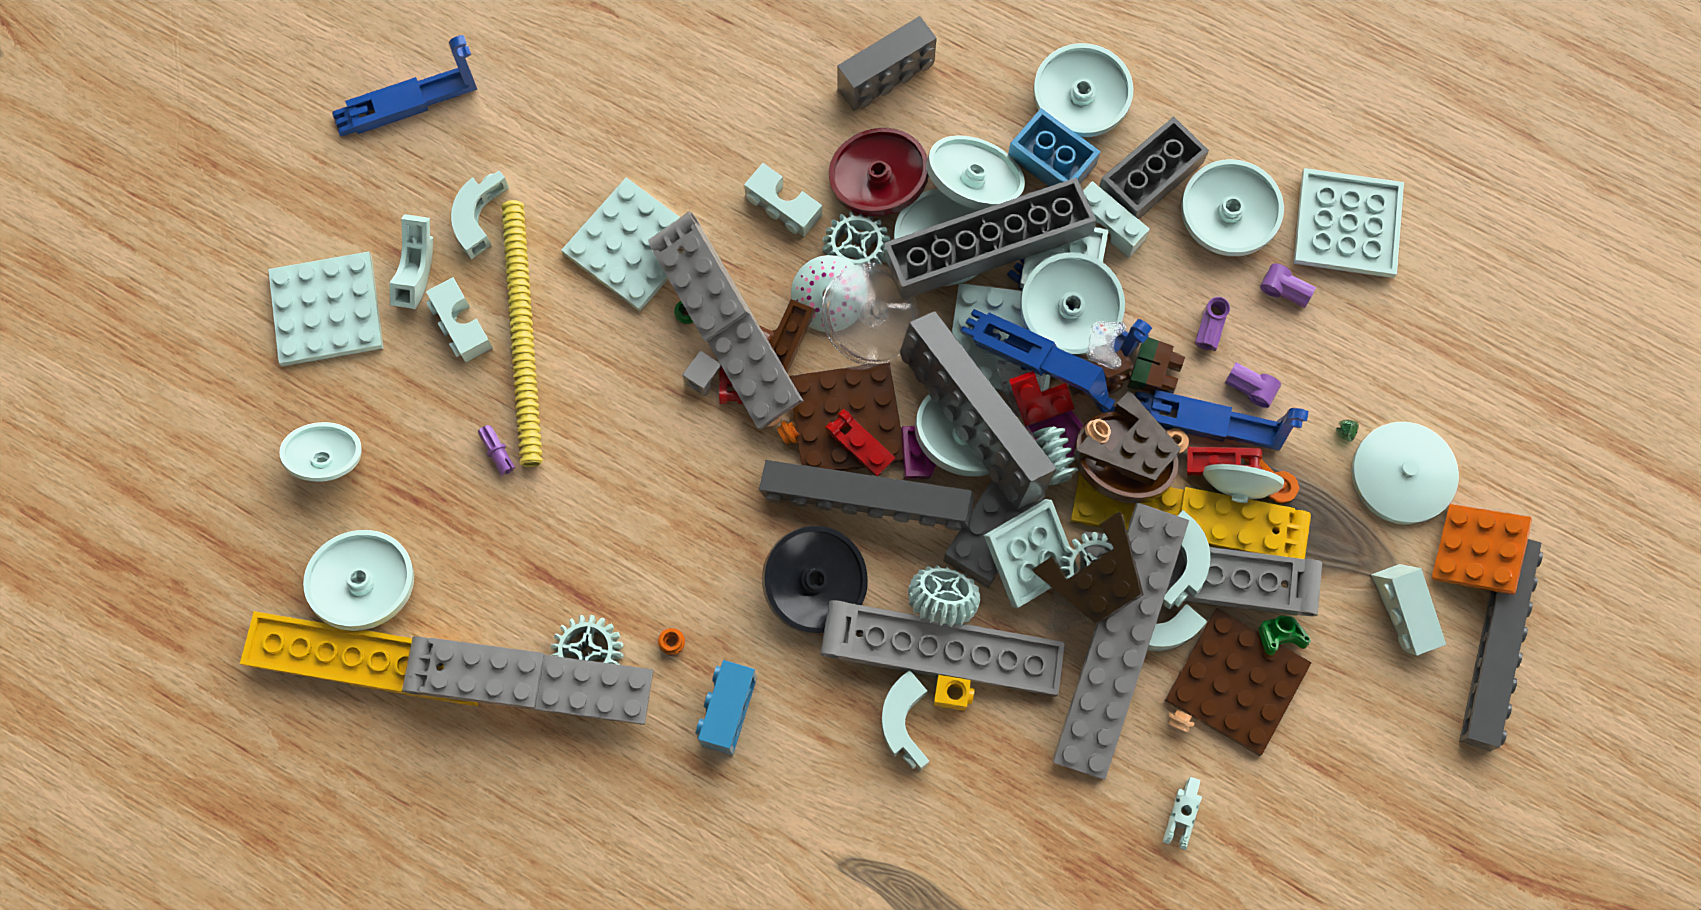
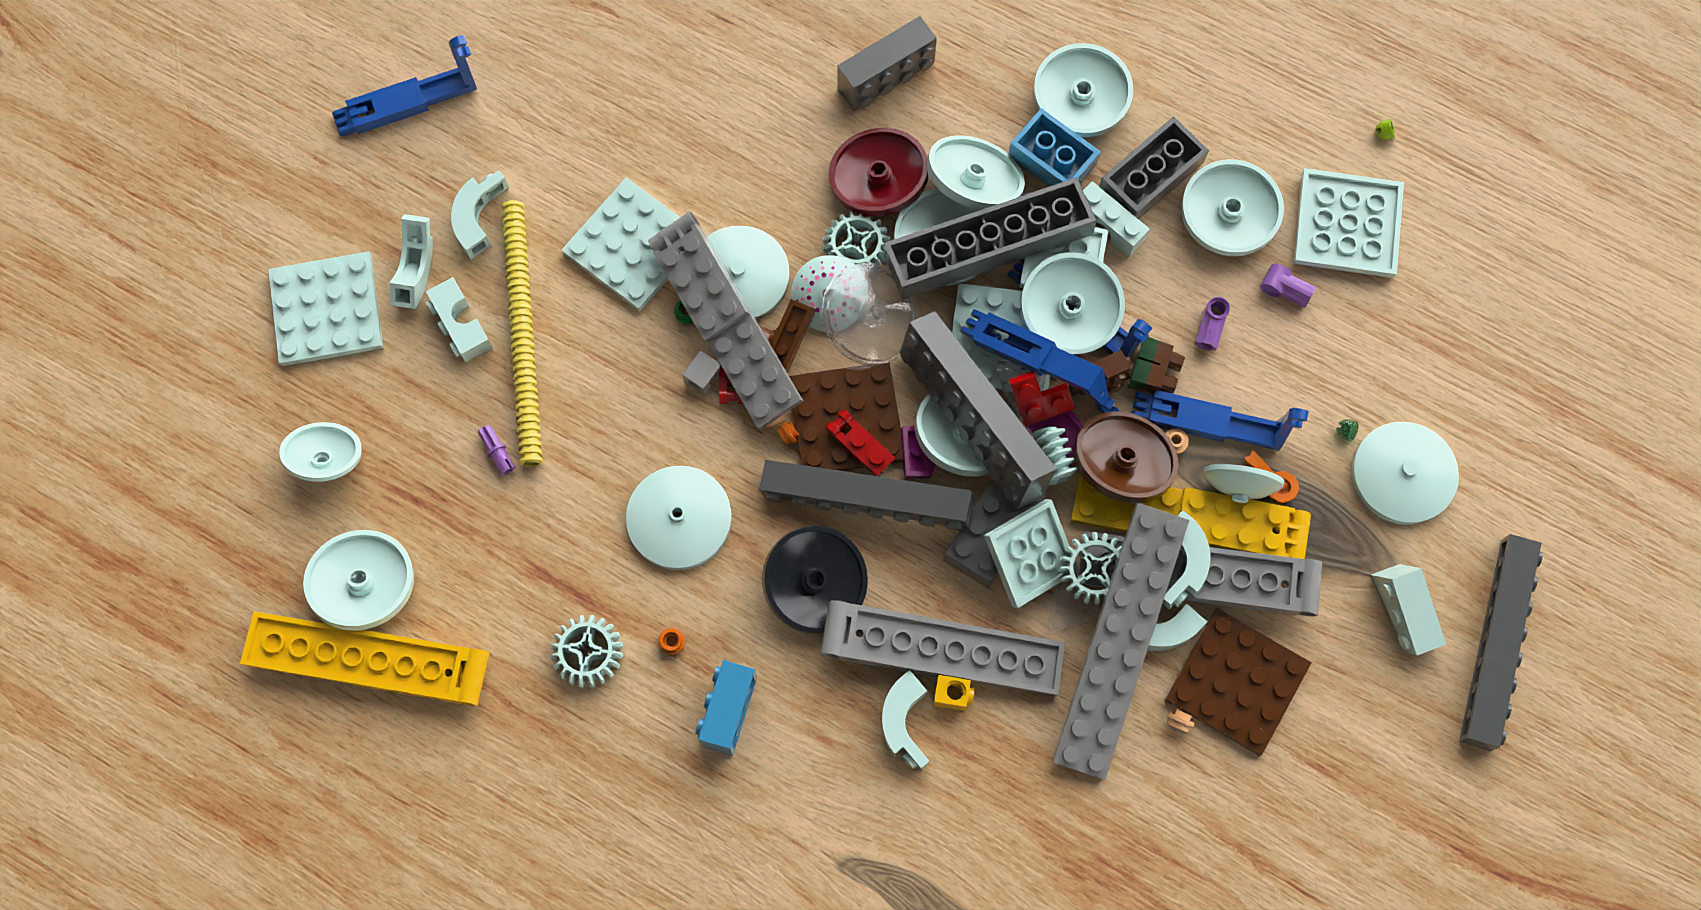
(527, 680): light grey hinge -> none
(683, 540): none -> light aqua dish
(755, 266): none -> light aqua dish
(797, 214): light aqua arch -> none
(943, 596): light aqua gear -> none
(1098, 430): light nougat plate -> none
(1102, 341): clear piece -> none
(1104, 584): dark brown wing -> none
(1142, 452): wing -> none
(1187, 800): light aqua hinge -> none
(1201, 457): red plate -> none
(1258, 387): medium lavender piece -> none
(1280, 631): green piece -> none
(1386, 128): none -> lime hinge
(1482, 549): orange plate -> none

